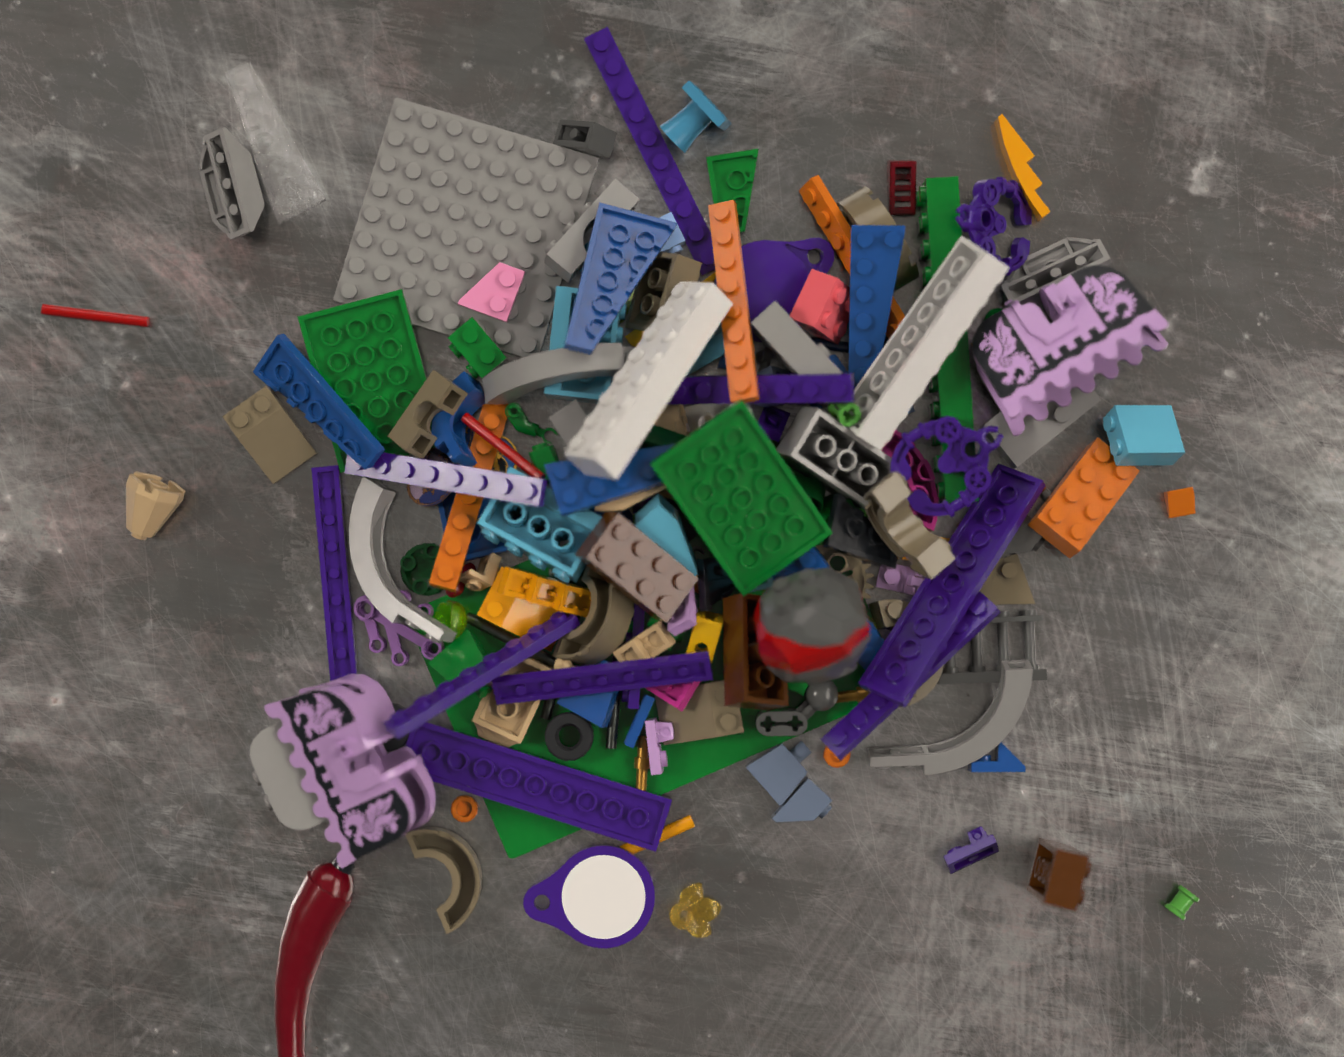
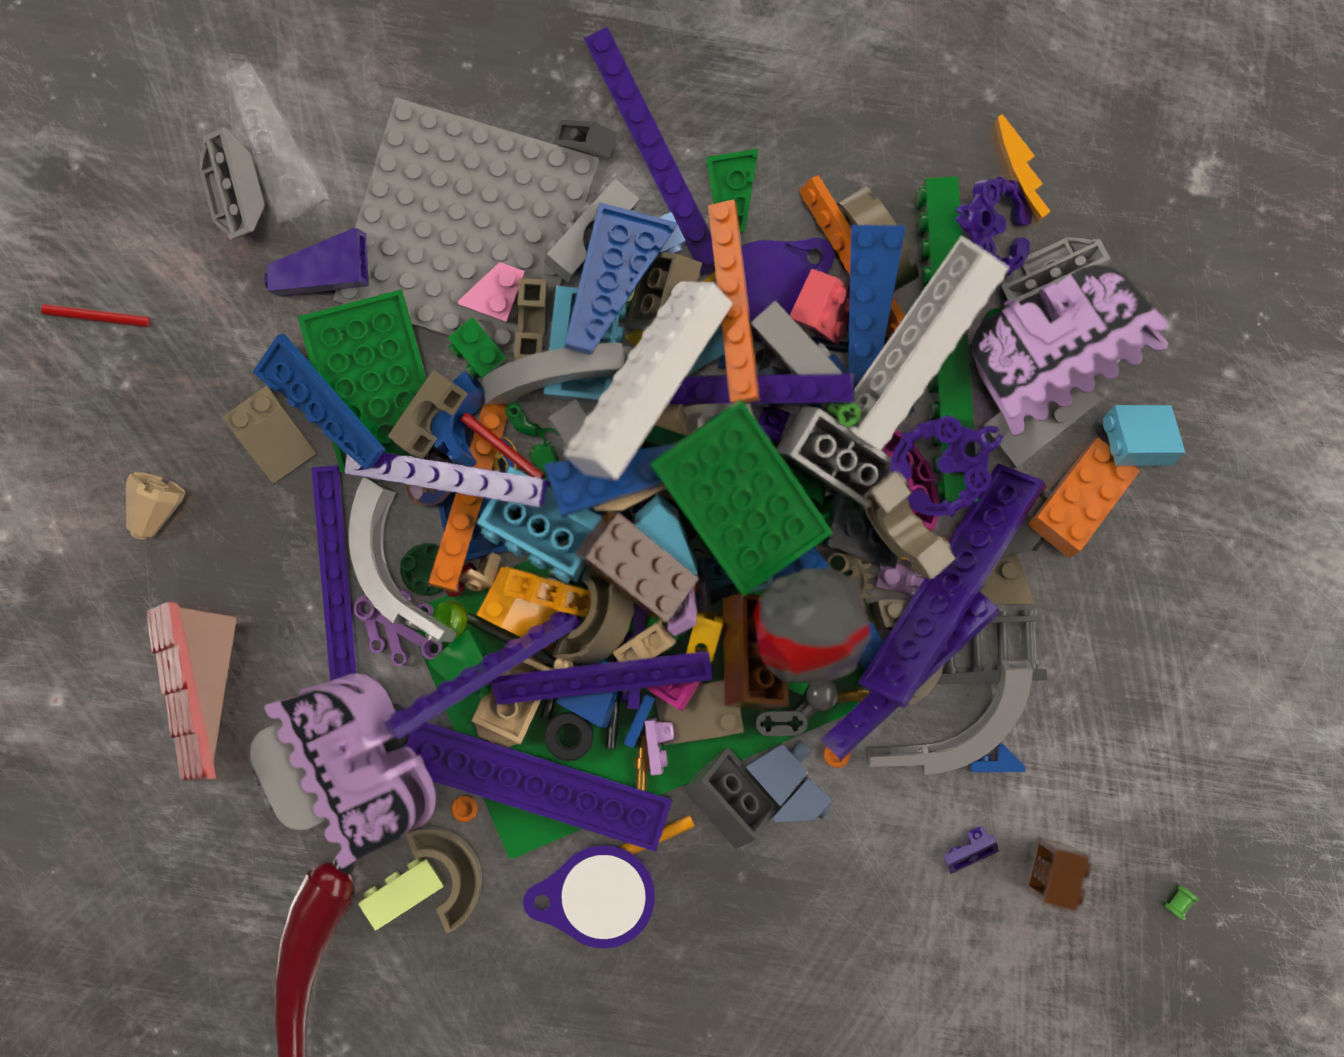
(192, 672): none -> piece
(325, 266): none -> dark purple slope
(401, 892): none -> yellowish green brick
(531, 317): none -> dark tan arch
(693, 118): dark azure plant -> none
(698, 911): clear yellow plate -> none
(732, 798): none -> dark grey slope
(902, 164): dark red slope -> none
(1180, 502): orange slope -> none

